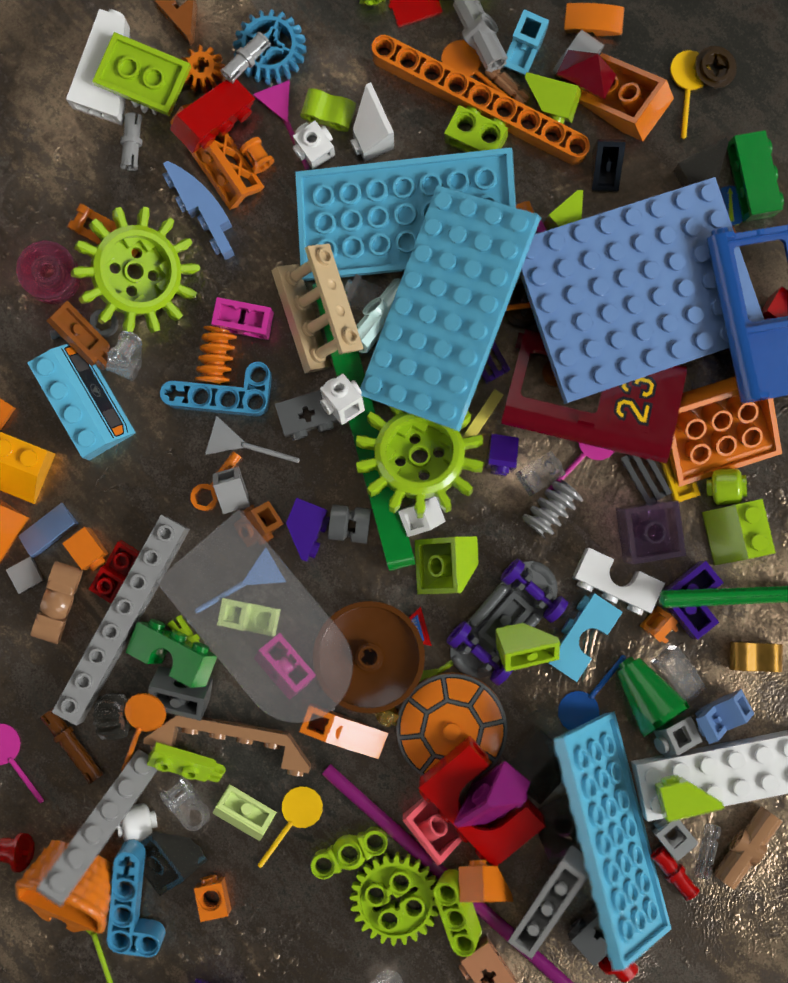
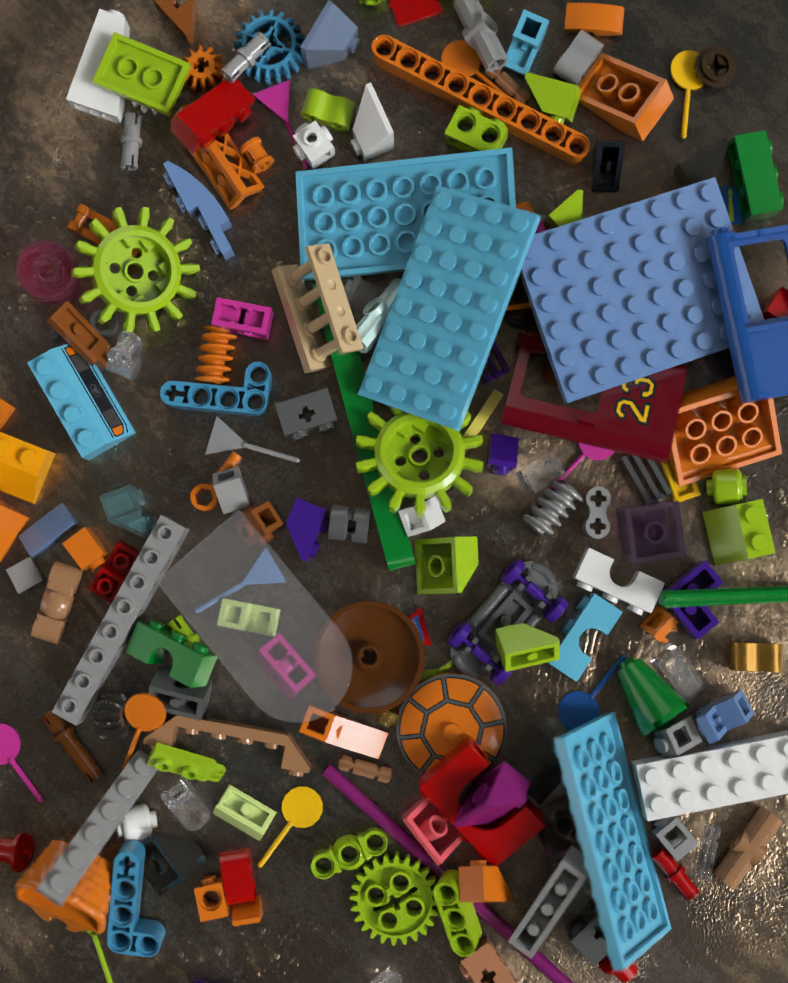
(126, 510): none -> clear light blue slope
(238, 876): none -> red beam
(247, 912): none -> orange slope
(329, 38): none -> sand blue slope
(342, 398): white brick -> none
(365, 768): none -> medium nougat axle
(587, 72): dark red slope -> none
(596, 512): none -> light grey axle
(683, 799): lime slope -> none

